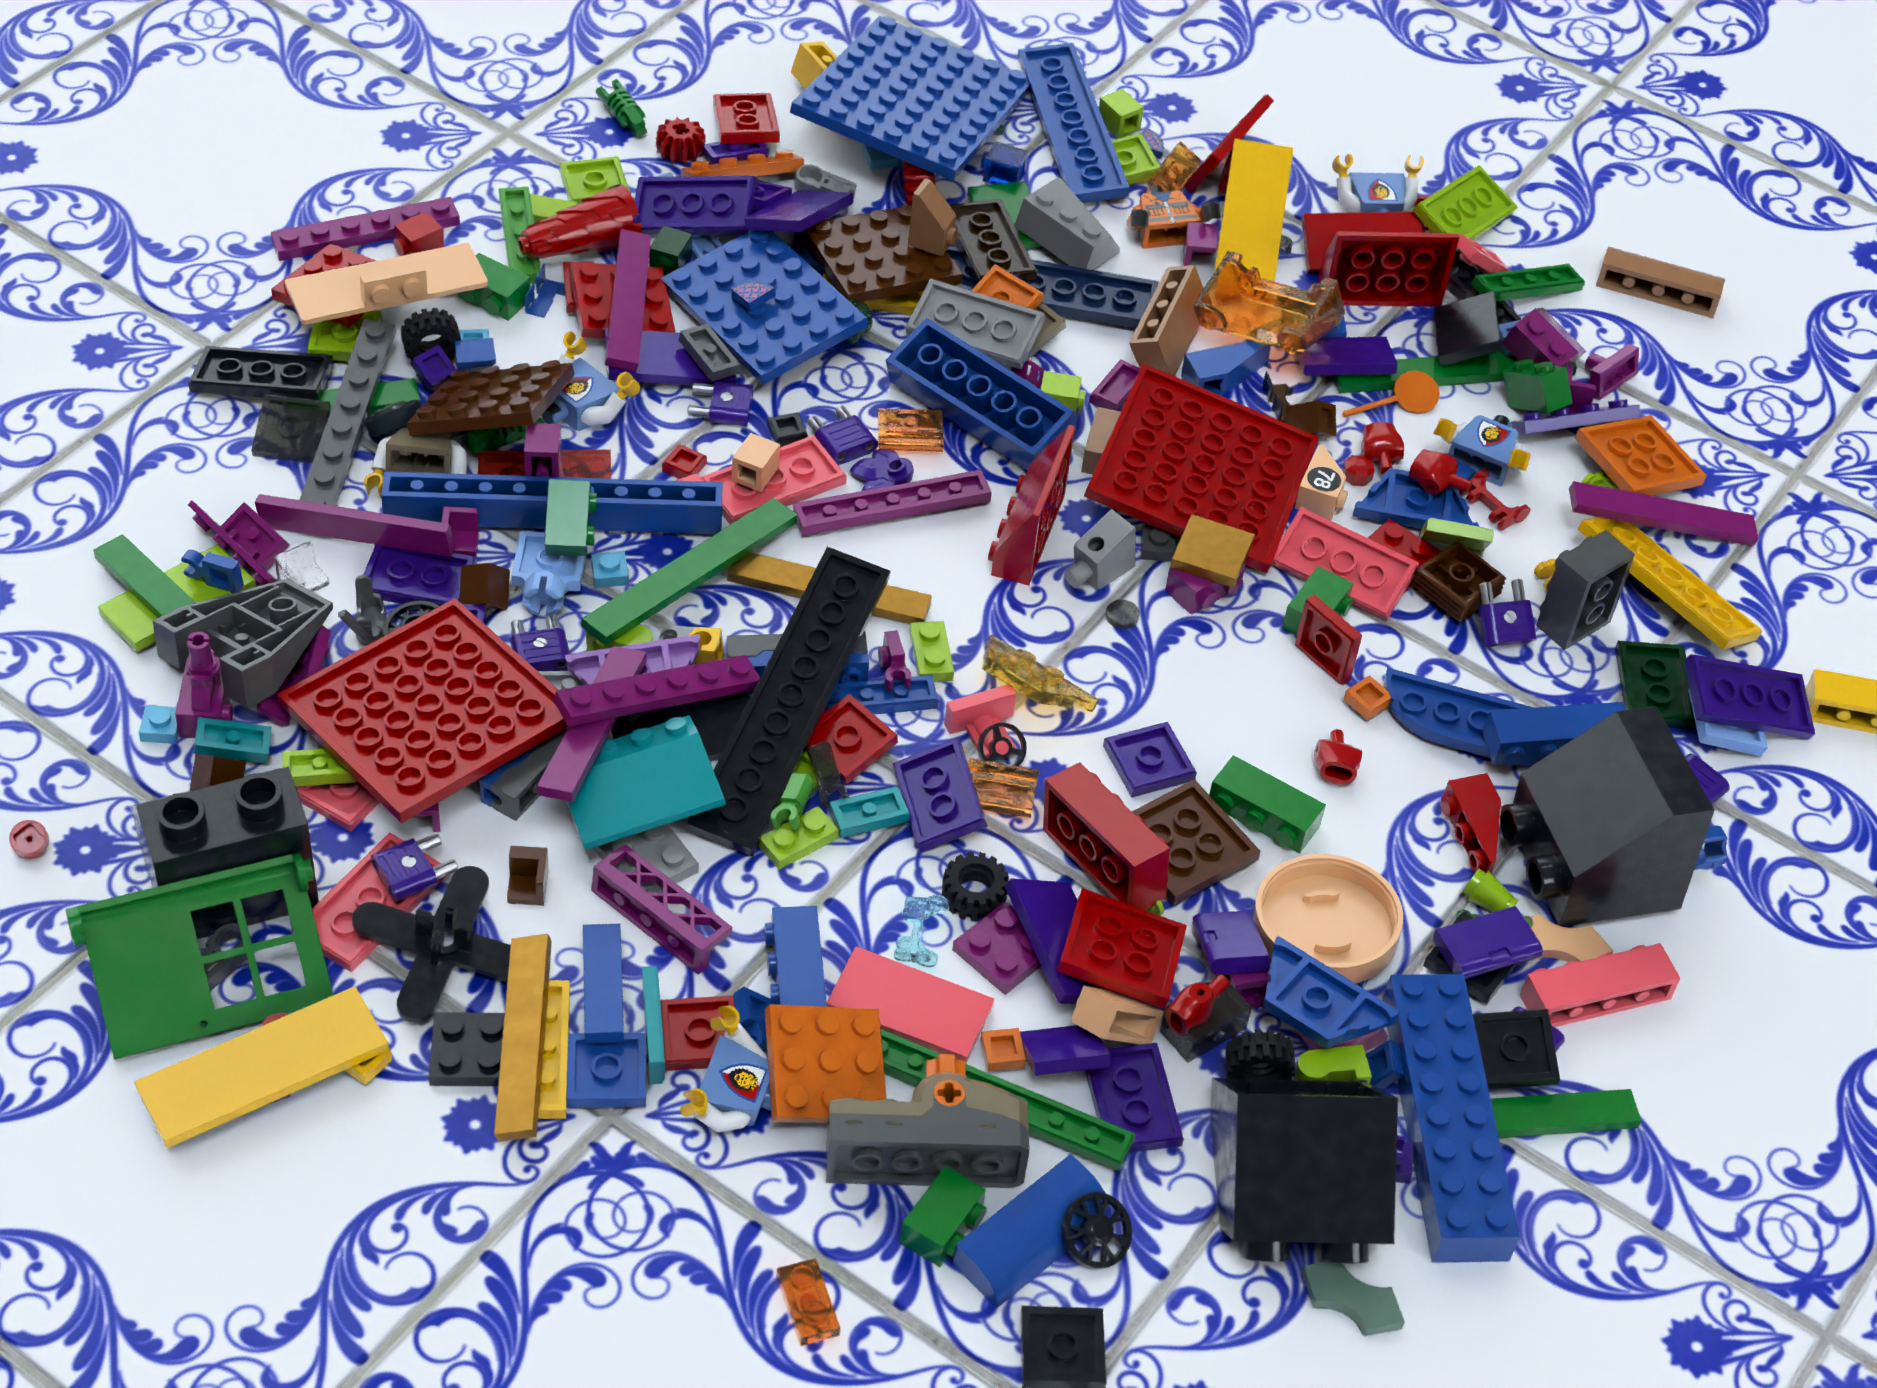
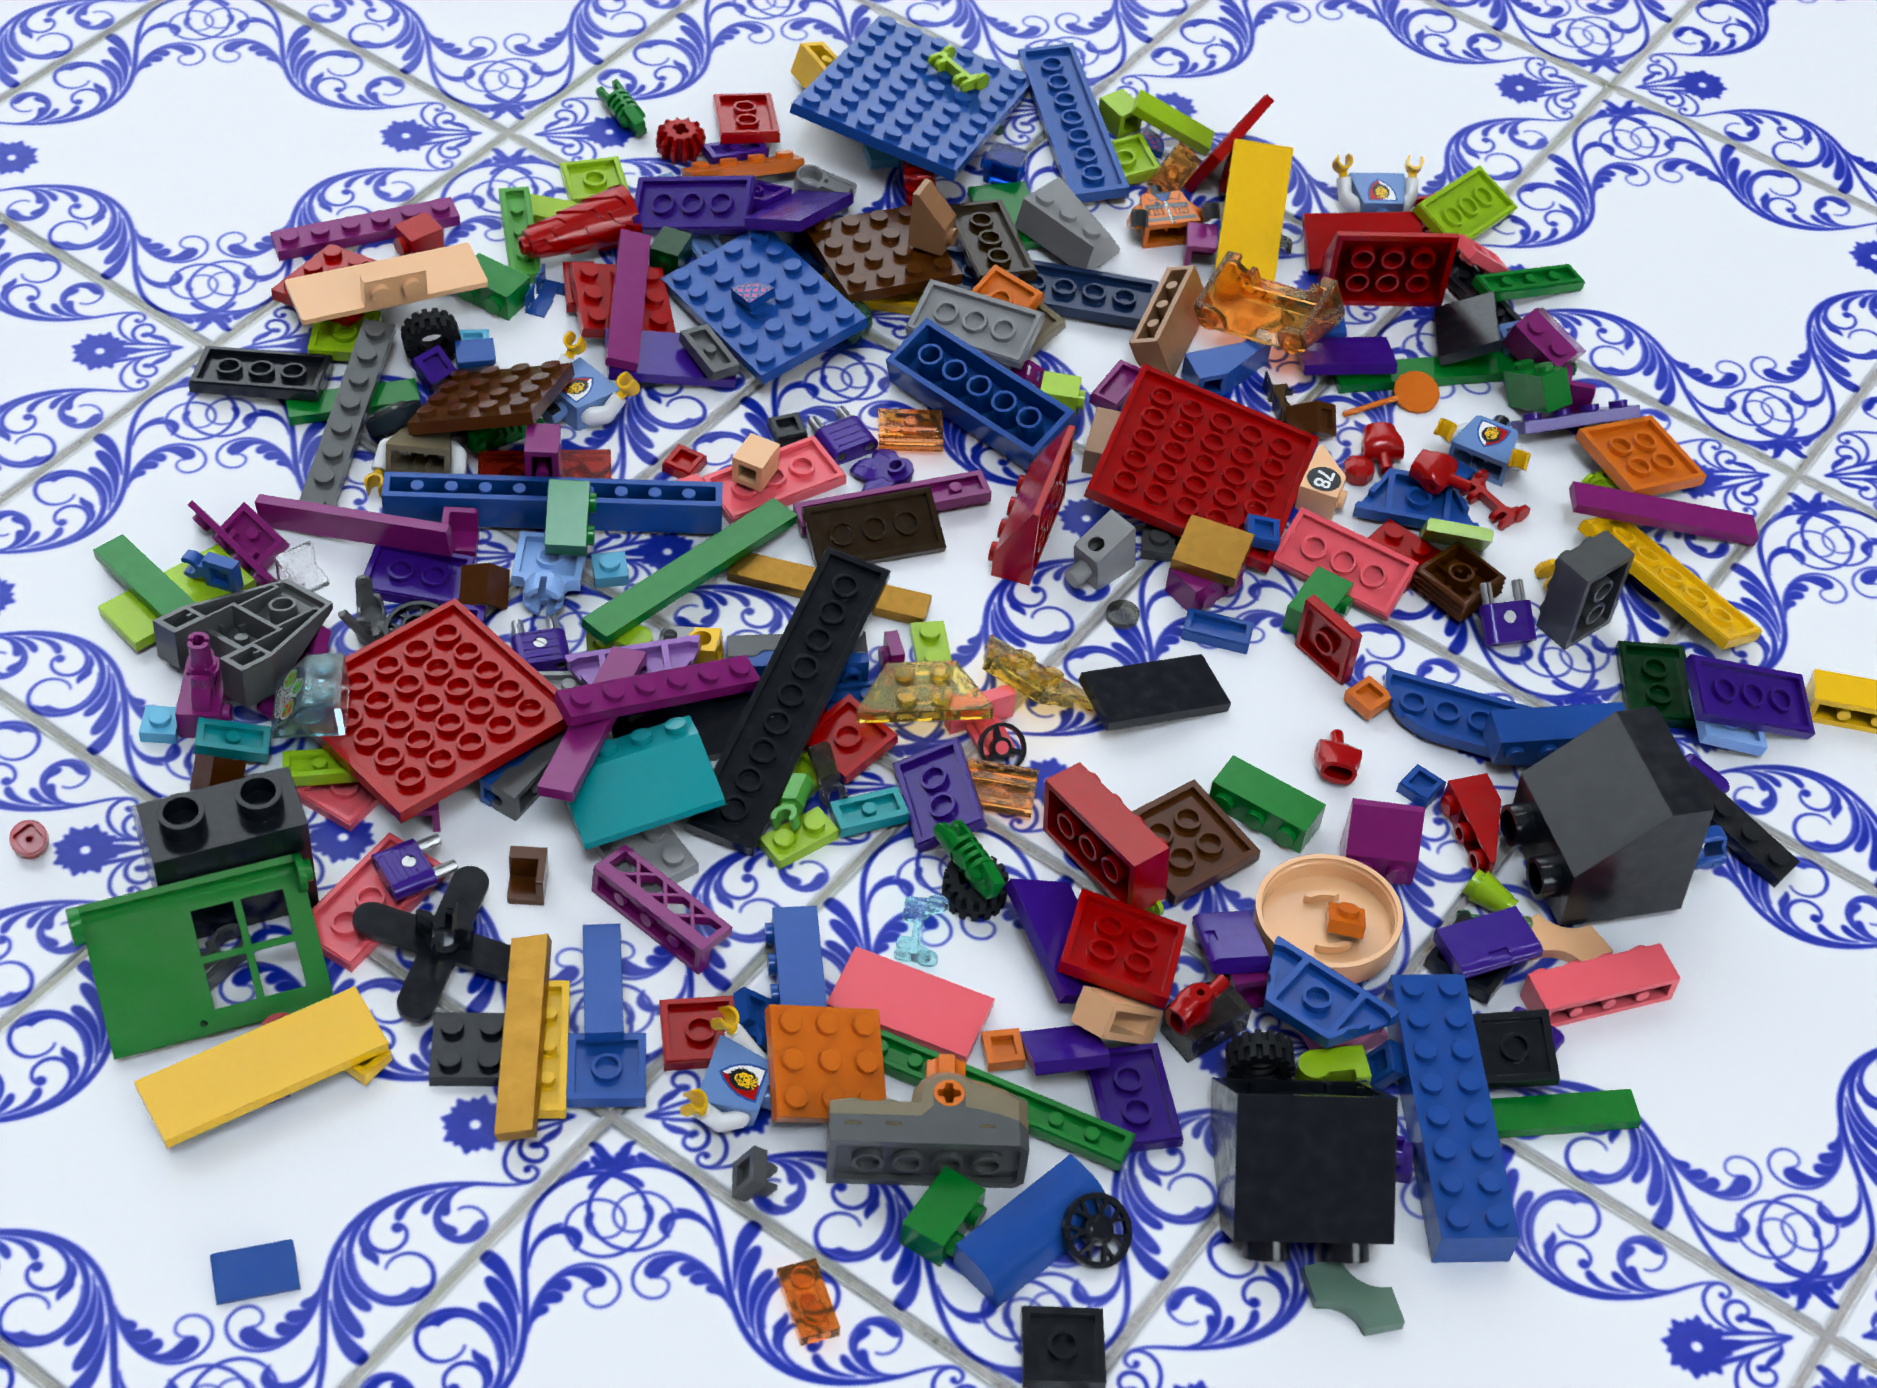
(254, 1271): none -> blue slope
(290, 428): clear smoke tile -> none
(312, 698): none -> clear light blue slope
(653, 1025): teal tile -> none
(728, 404): dark purple piece -> none
(751, 1175): none -> dark grey tile
(876, 526): none -> dark brown tile
(923, 694): none -> clear yellow wing
(961, 78): none -> lime piece
(970, 857): none -> green hinge
(999, 949): magenta plate -> none
(1149, 759): dark purple tile -> none
(1154, 692): none -> black tile
(1172, 122): none -> lime tile
(1217, 630): none -> blue tile
(1265, 530): none -> blue tile
(1345, 919): none -> orange plate
(1384, 838): none -> magenta slope
(1421, 786): none -> blue tile
(1612, 371): magenta tile -> none
(1660, 282): medium nougat brick -> none
(1747, 836): none -> black plate

